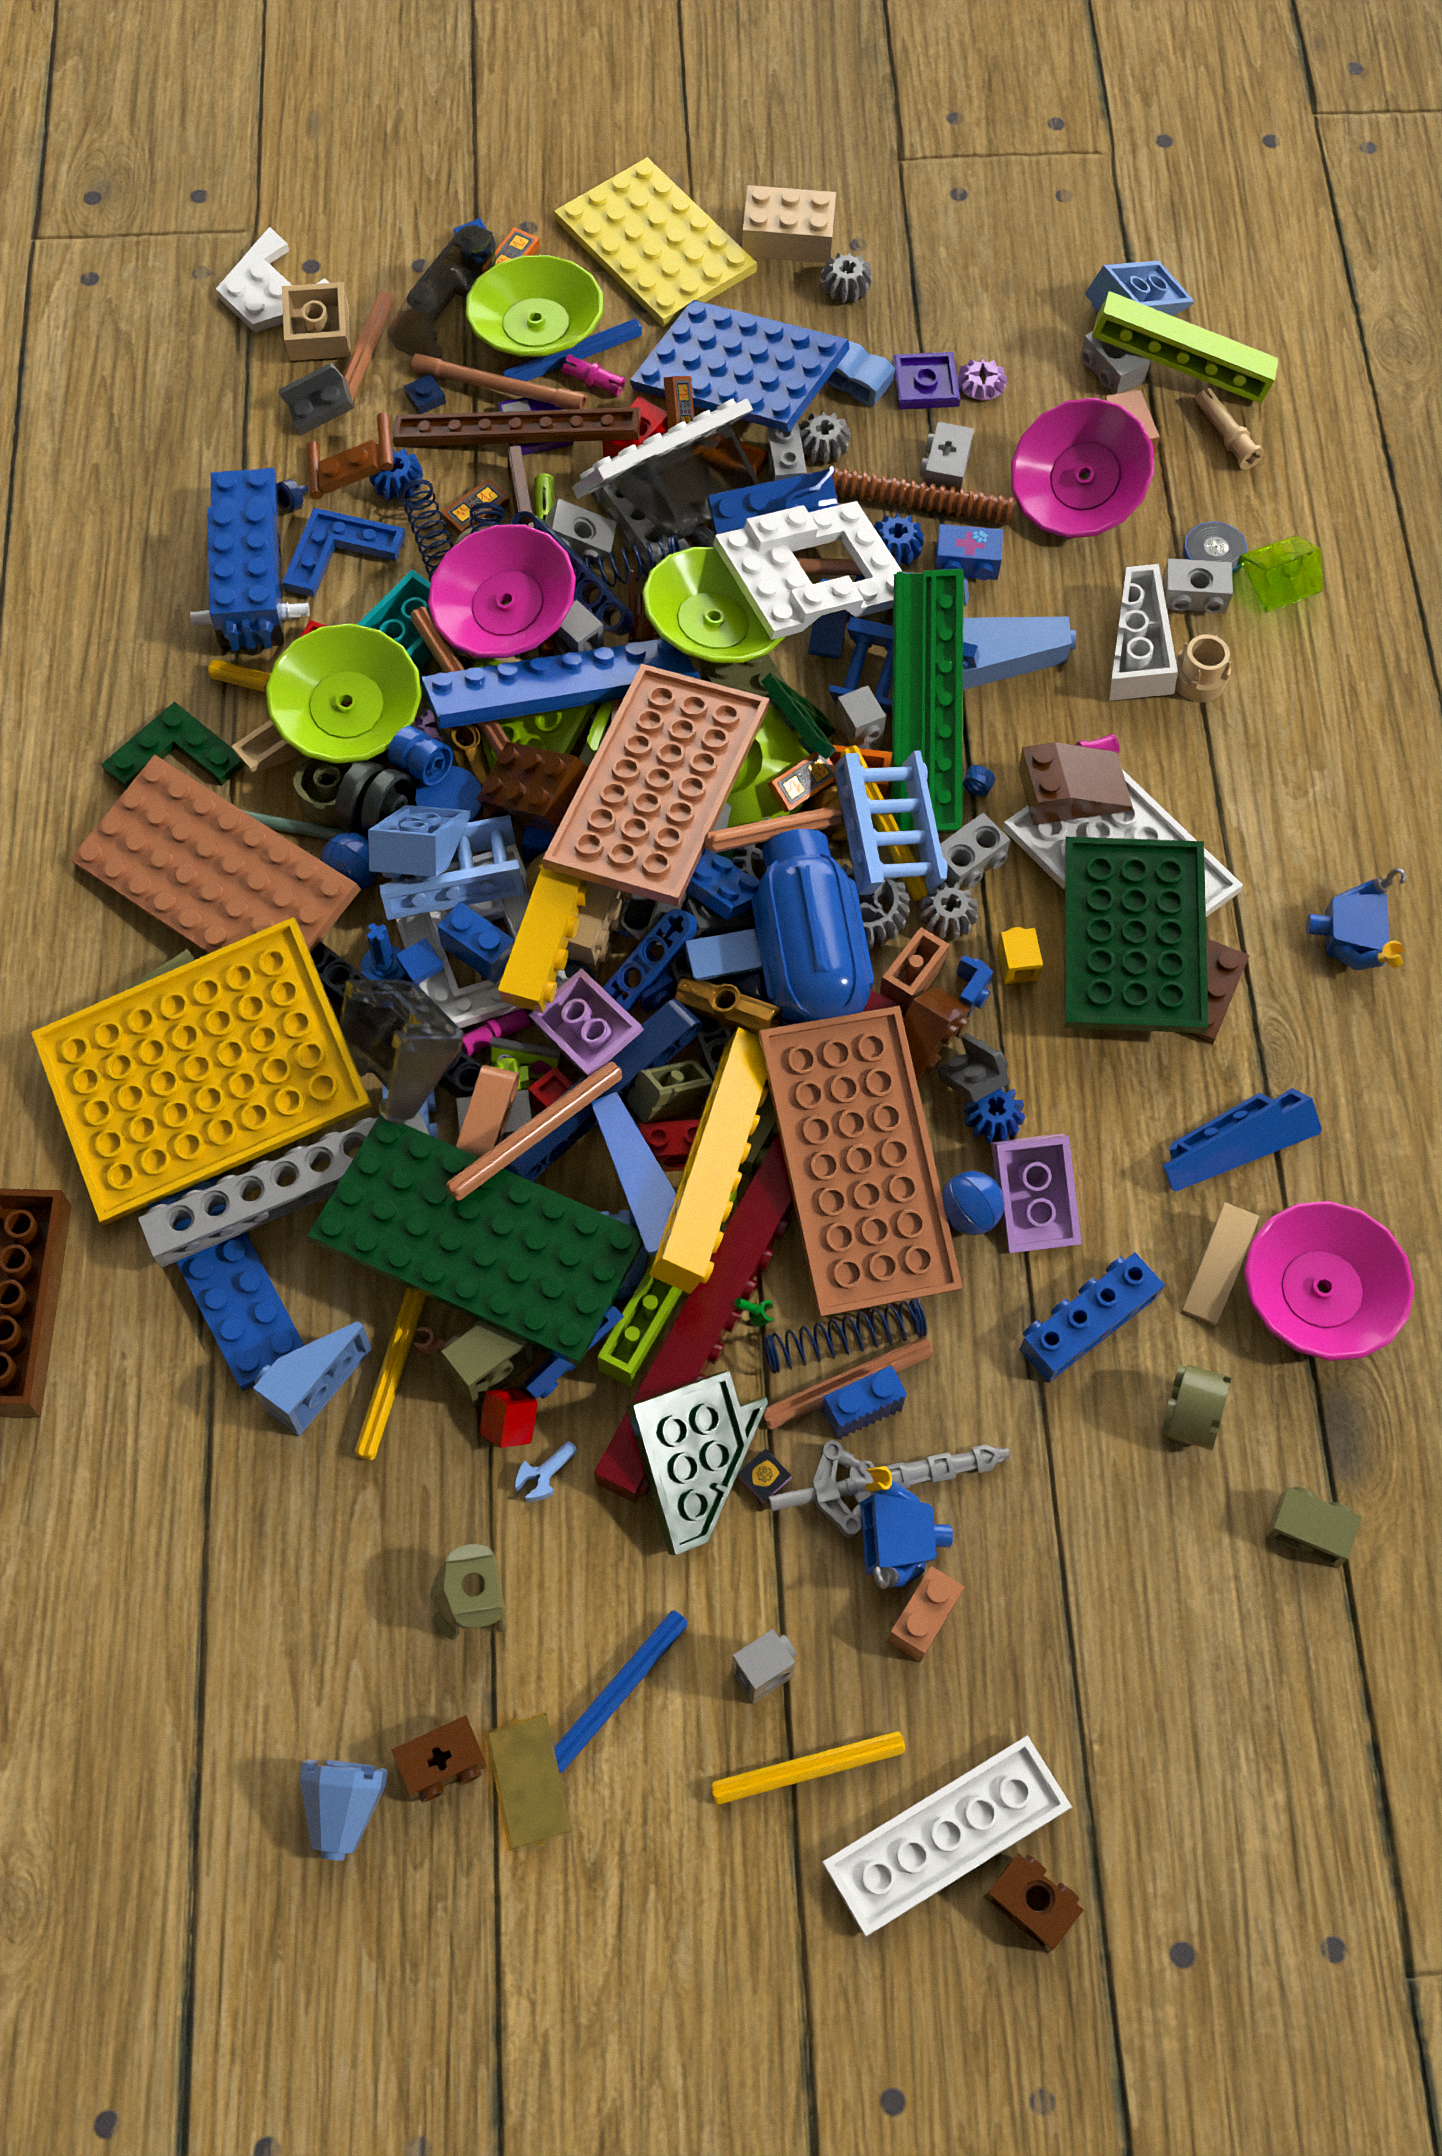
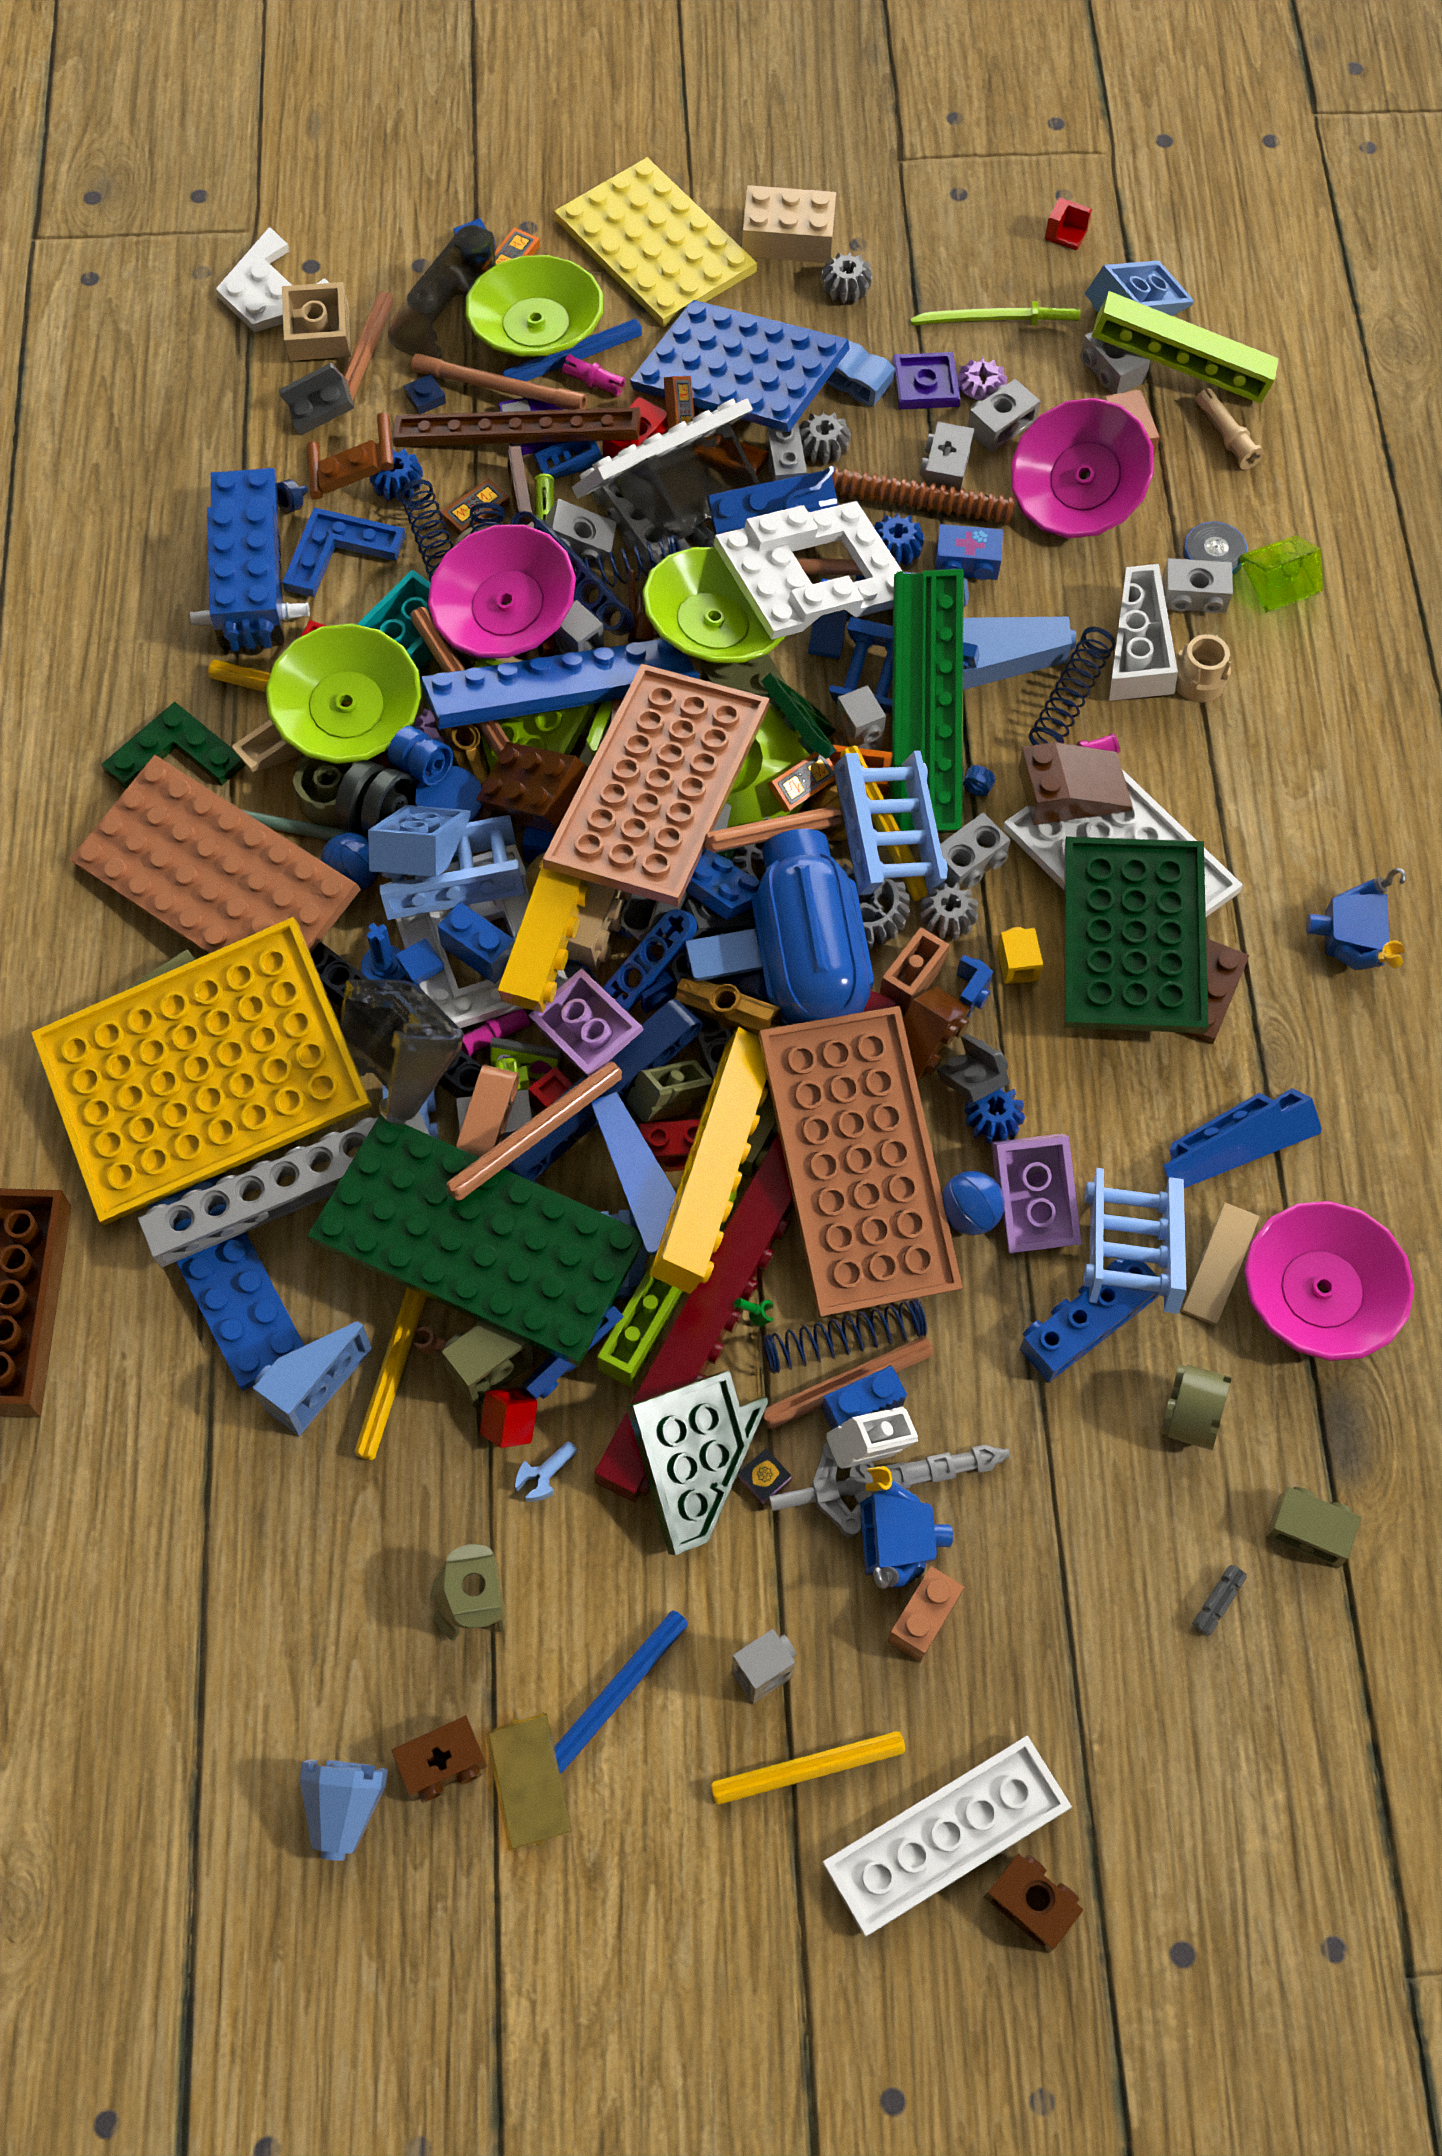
(579, 463): none -> blue slope
(871, 1437): none -> white brick
(1003, 415): none -> light grey brick
(1033, 314): none -> lime sword
(1068, 223): none -> red panel
(1092, 649): none -> dark blue piece
(1168, 1228): none -> light blue fence
(1219, 1600): none -> dark grey axle

